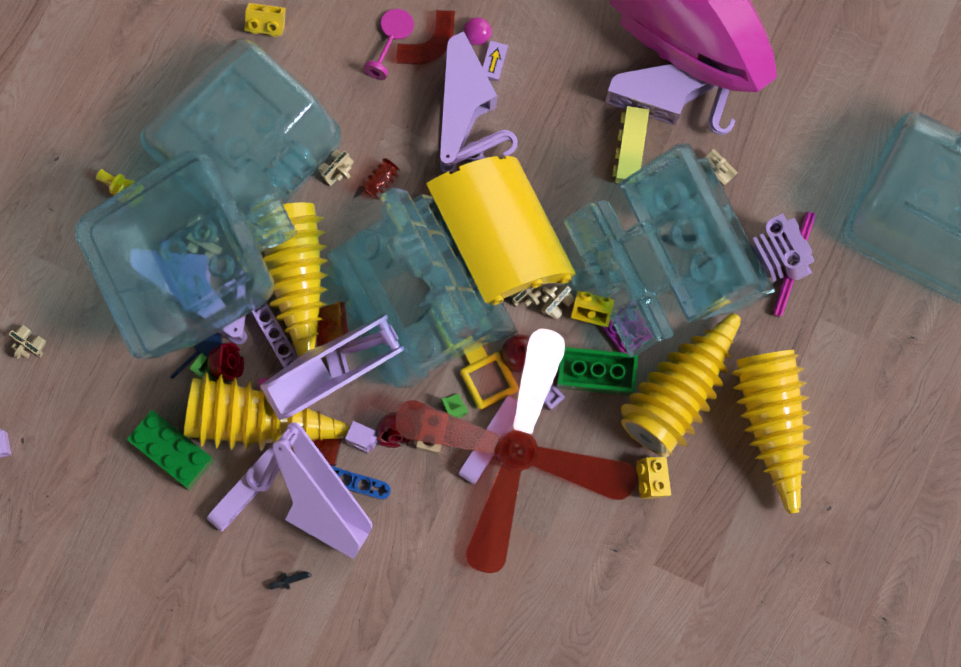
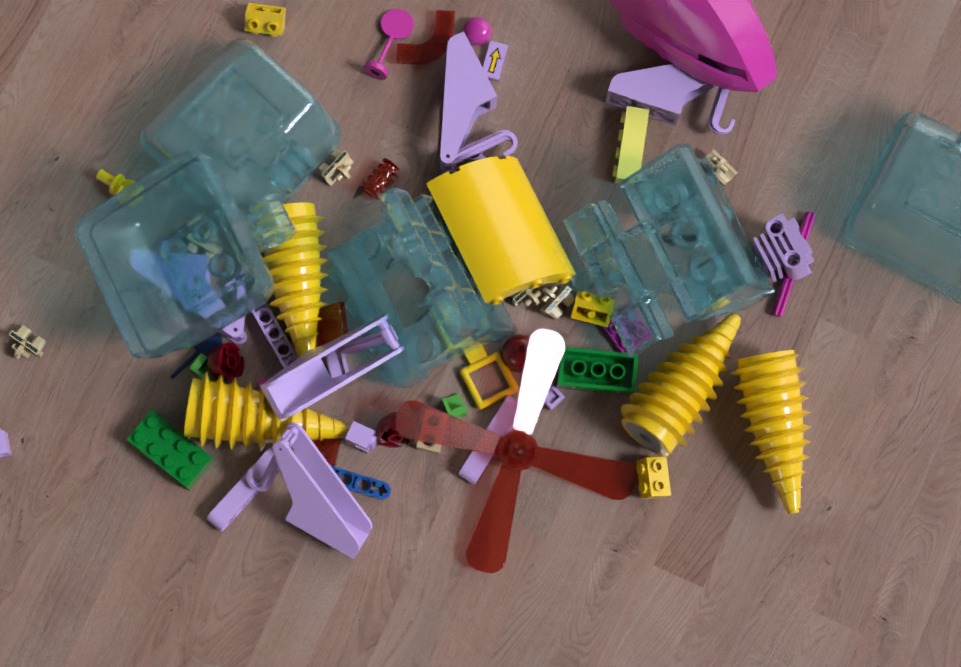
(285, 581): black piece -> none

